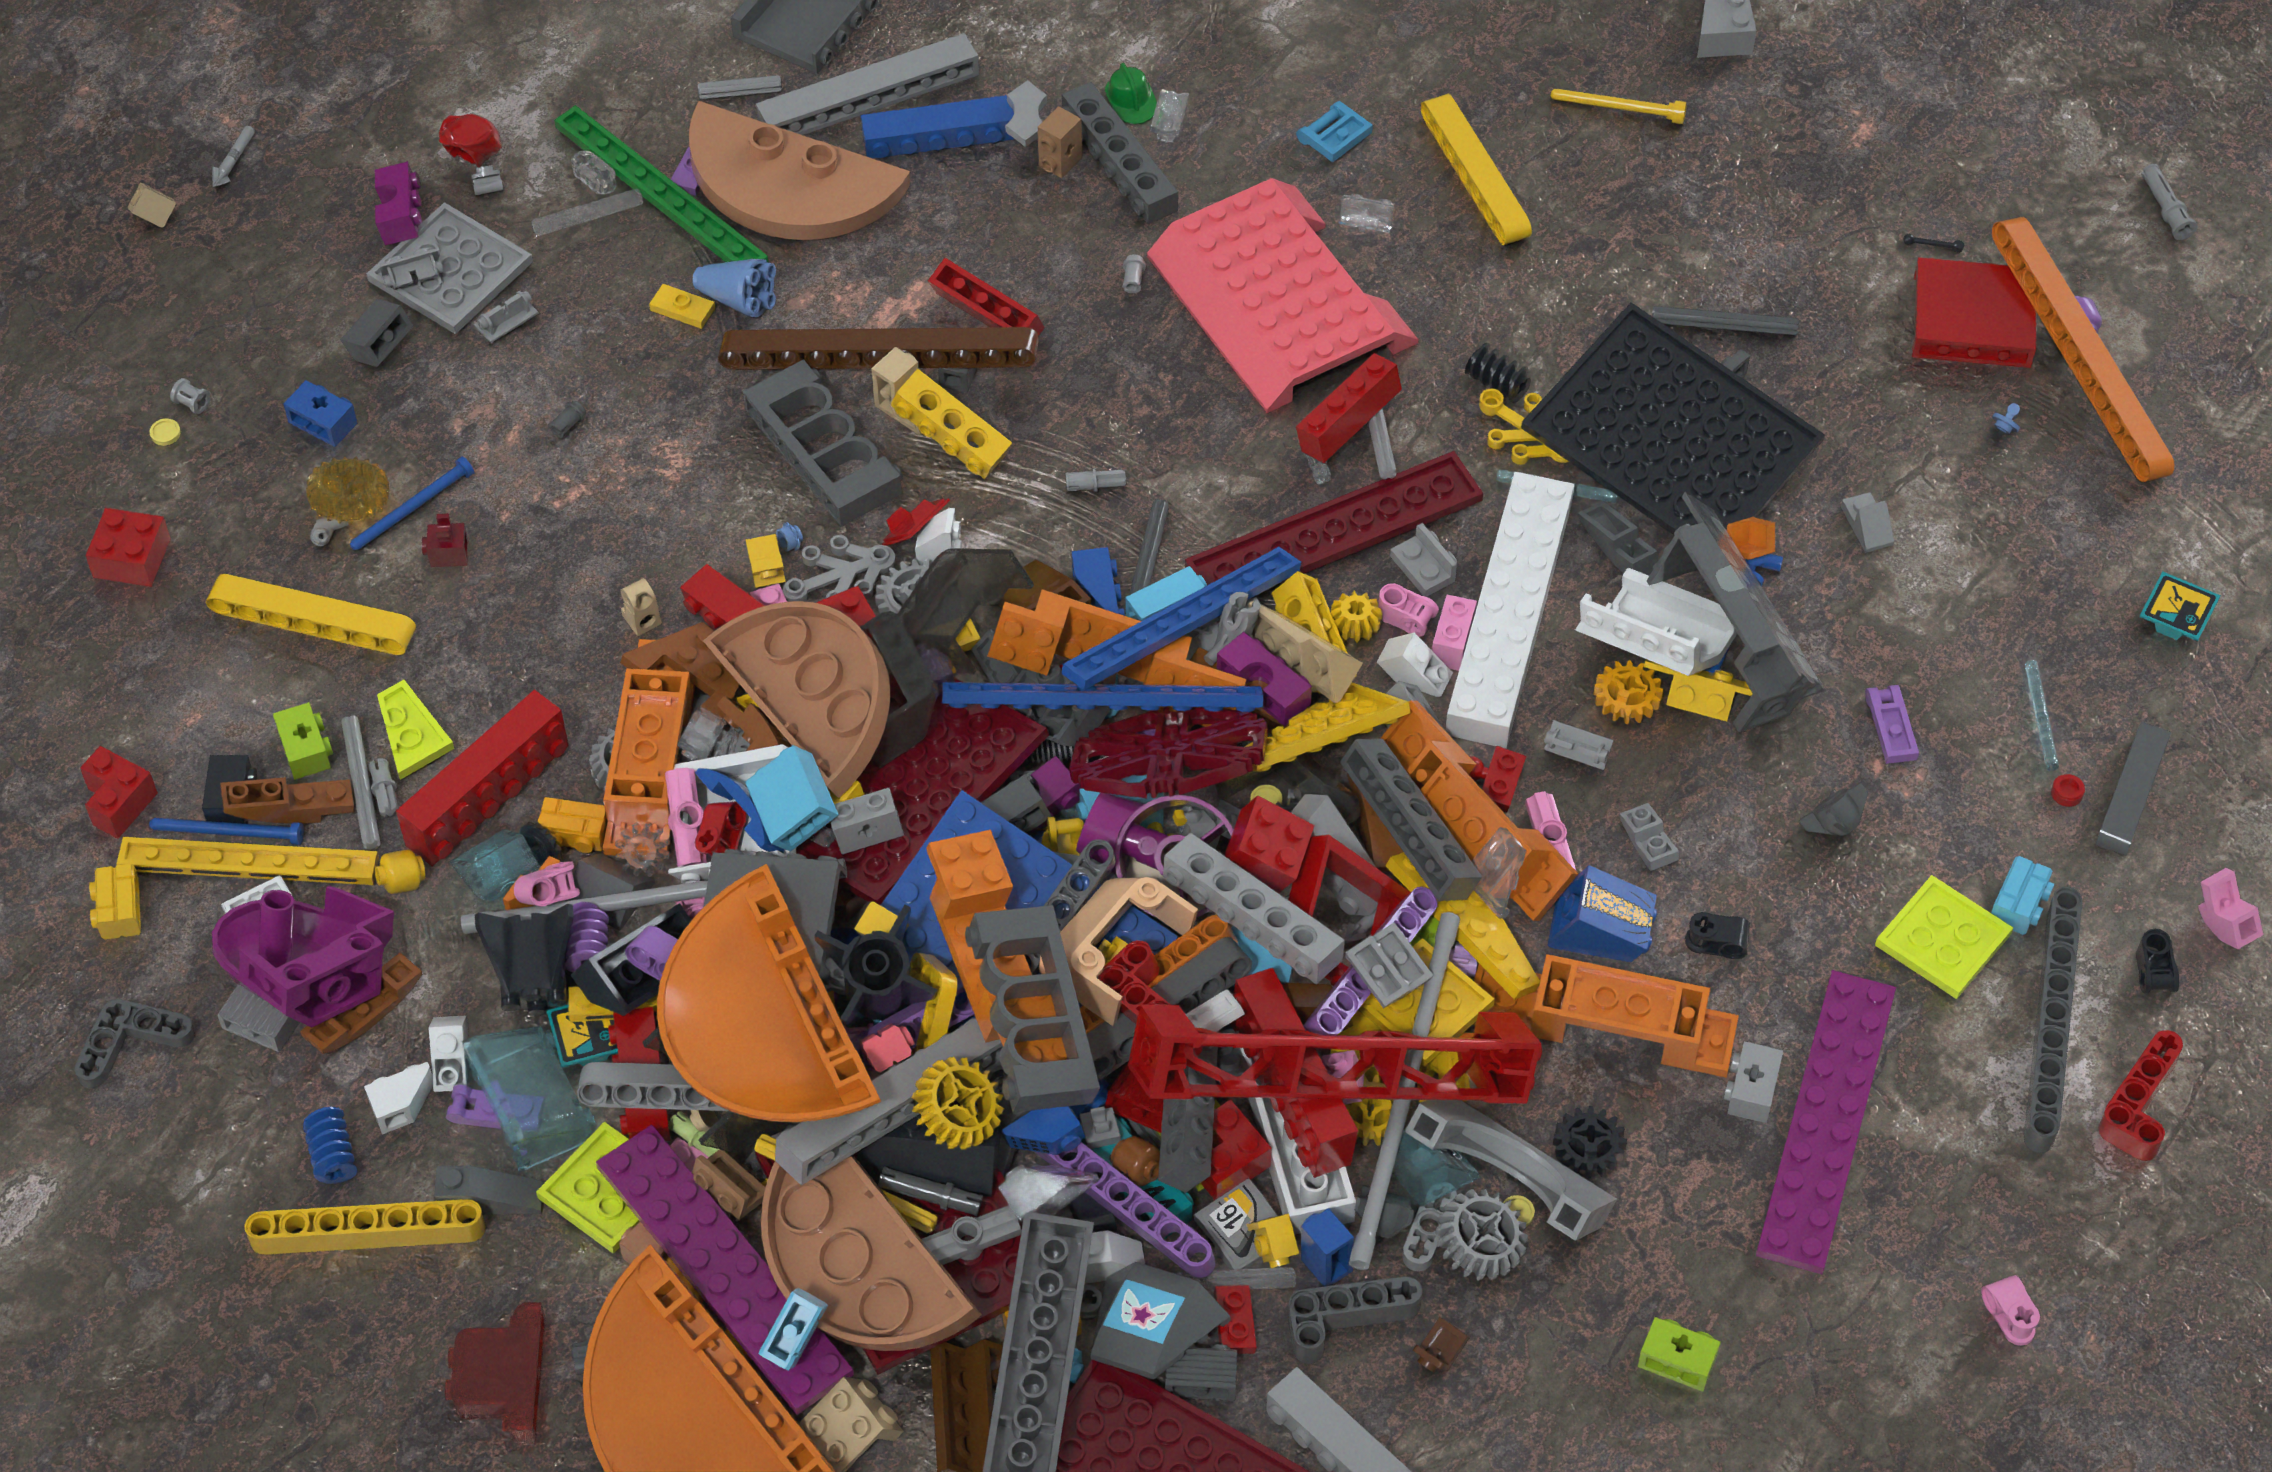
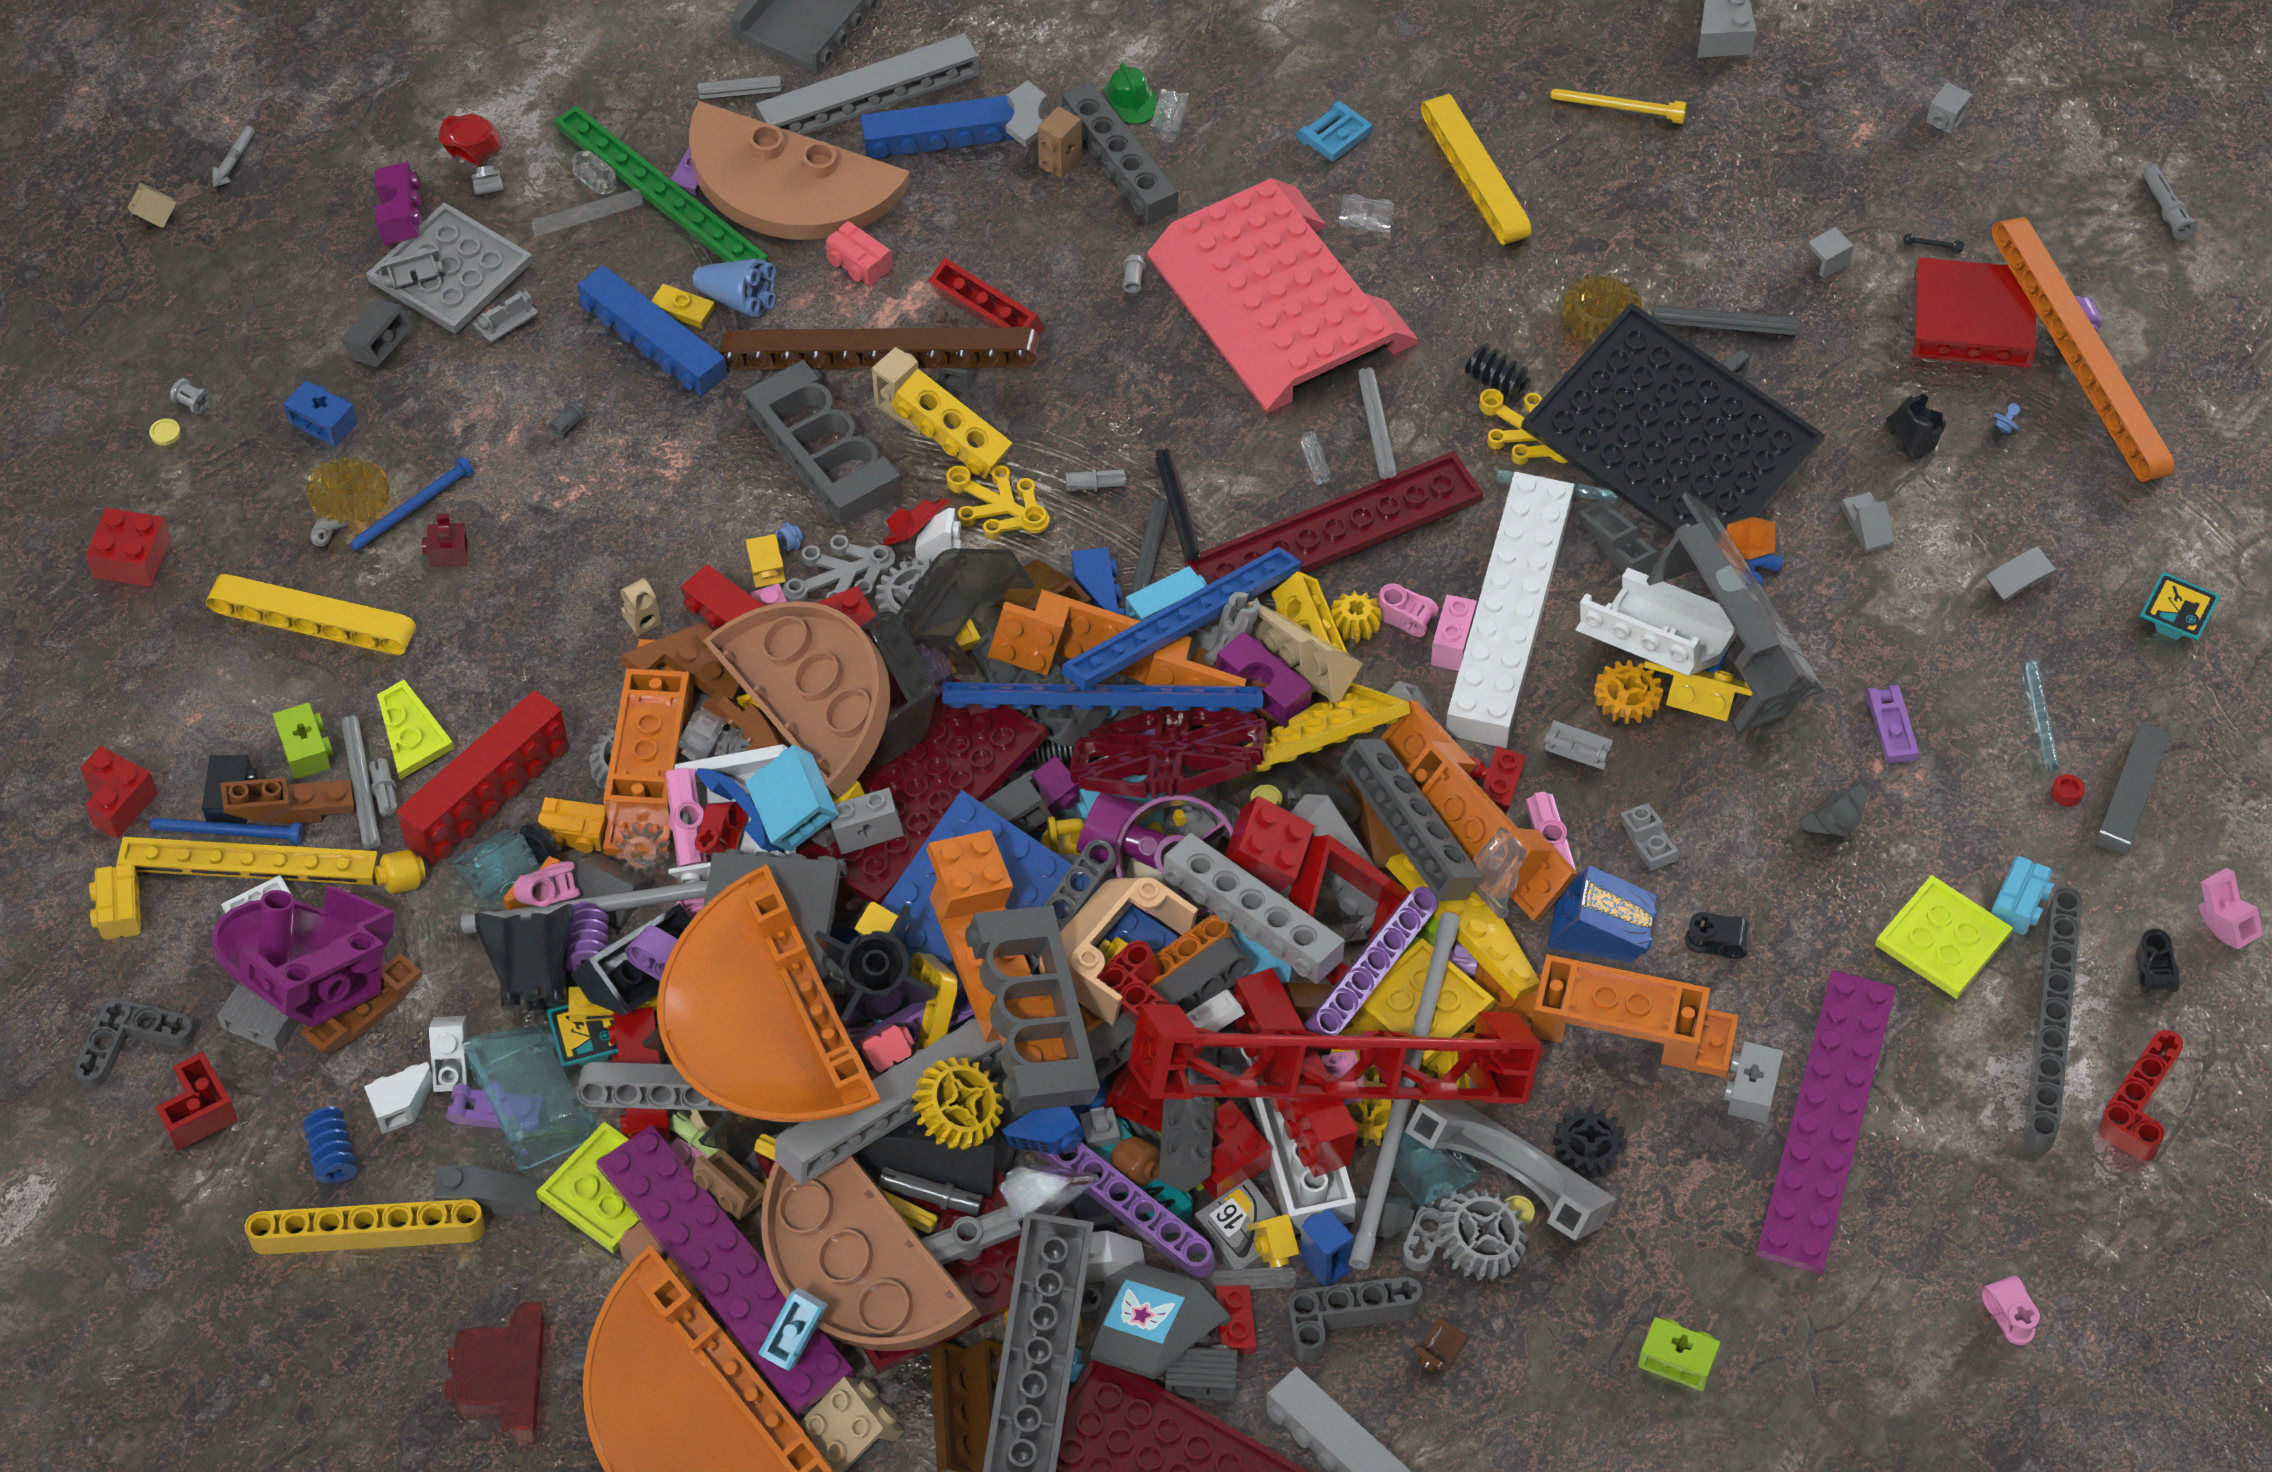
(202, 1106): none -> red brick
(652, 330): none -> blue brick
(858, 254): none -> coral brick
(998, 503): none -> yellow plant
(1178, 504): none -> black axle
(1348, 408): red brick -> none
(1388, 965): light grey slope -> none
(1413, 662): white slope -> none
(1425, 561): light grey bracket -> none
(1603, 302): none -> clear yellow gear
(1833, 250): none -> light grey panel
(1918, 425): none -> black hair
(1949, 108): none -> light grey brick
(2019, 573): none -> light grey slope

